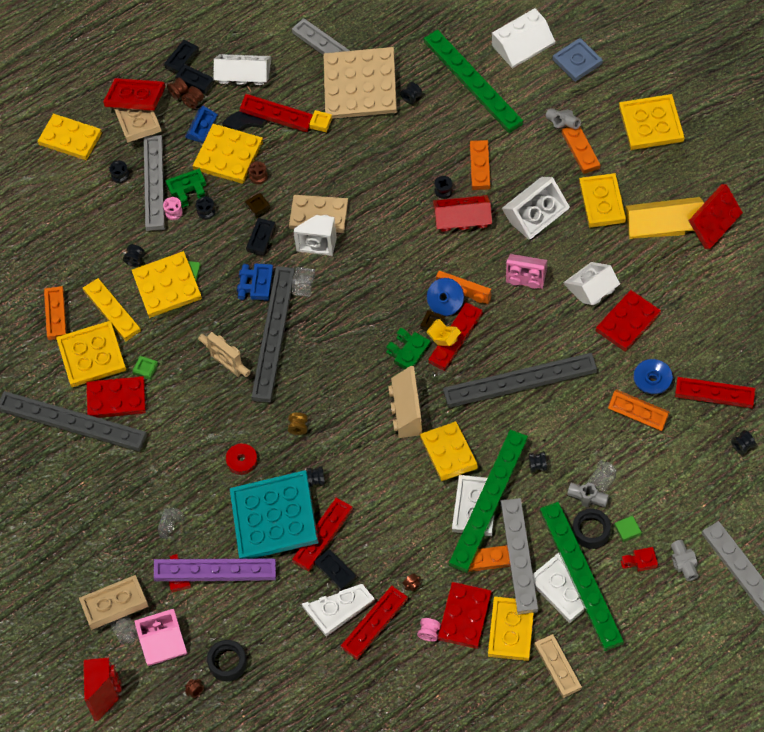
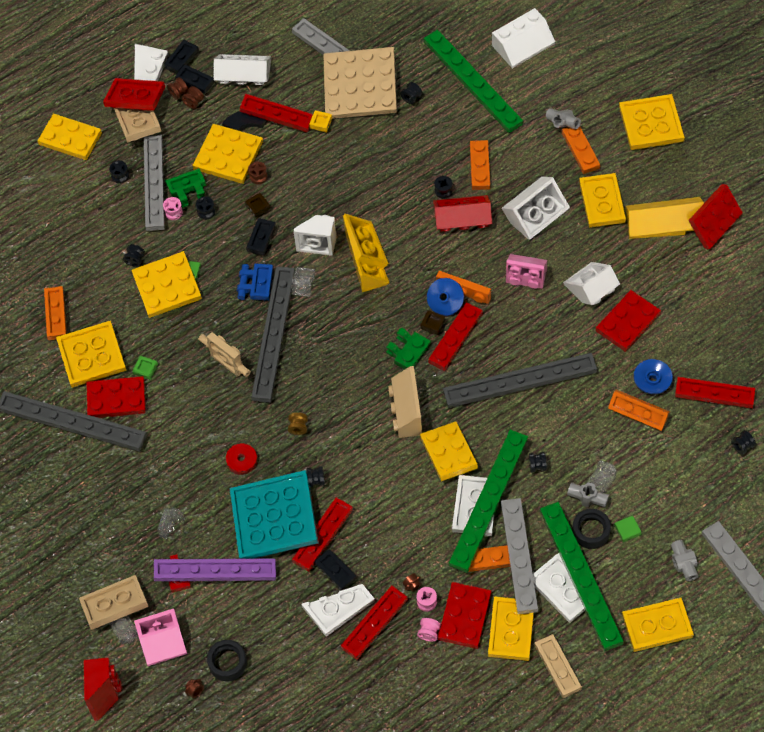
(111, 309): yellow plate -> none
(149, 62): none -> white wing
(201, 124): blue slope -> none
(306, 207): tan plate -> none
(366, 252): none -> yellow slope
(426, 604): none -> bright pink wheel
(443, 334): yellow bracket -> none
(577, 59): sand blue plate -> none
(643, 559): red plate -> none
(657, 624): none -> yellow plate

